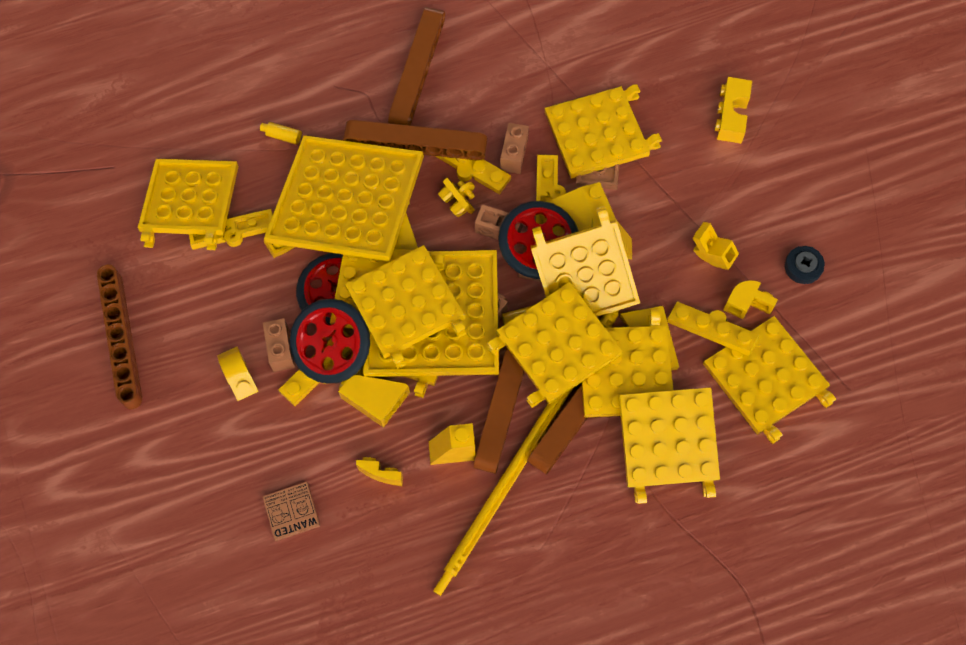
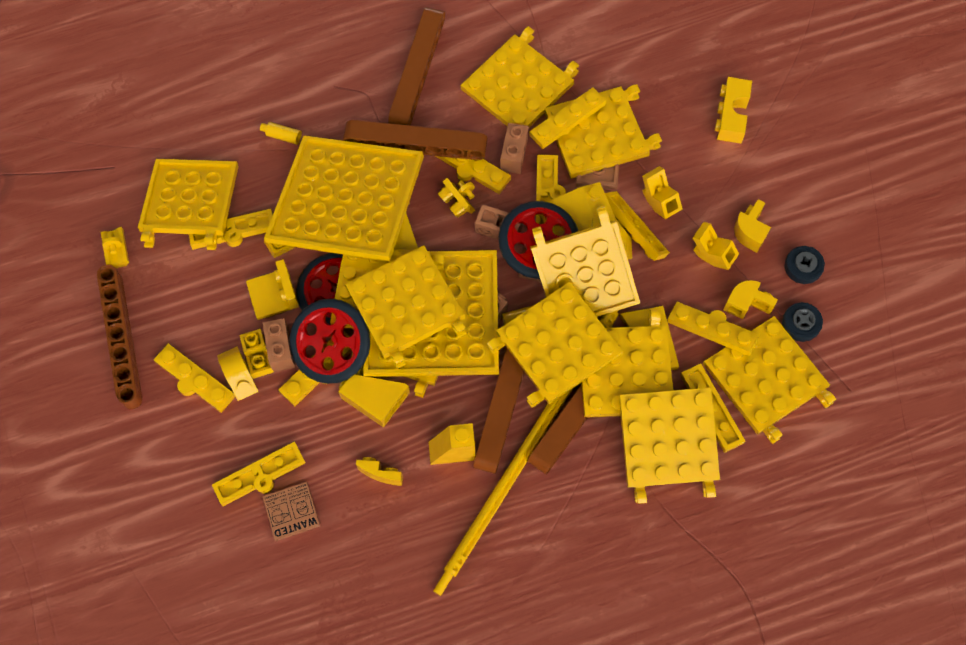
(115, 248): none -> yellow hips
(194, 379): none -> yellow hinge
(256, 353): none -> yellow slope
(258, 474): none -> yellow hinge
(272, 292): none -> yellow bracket
(518, 82): none -> yellow plate
(567, 118): none -> yellow plate
(636, 227): none -> yellow plate
(659, 195): none -> yellow brick
(726, 429): none -> yellow plate
(749, 230): none -> yellow brick
(801, 314): none -> black wheel

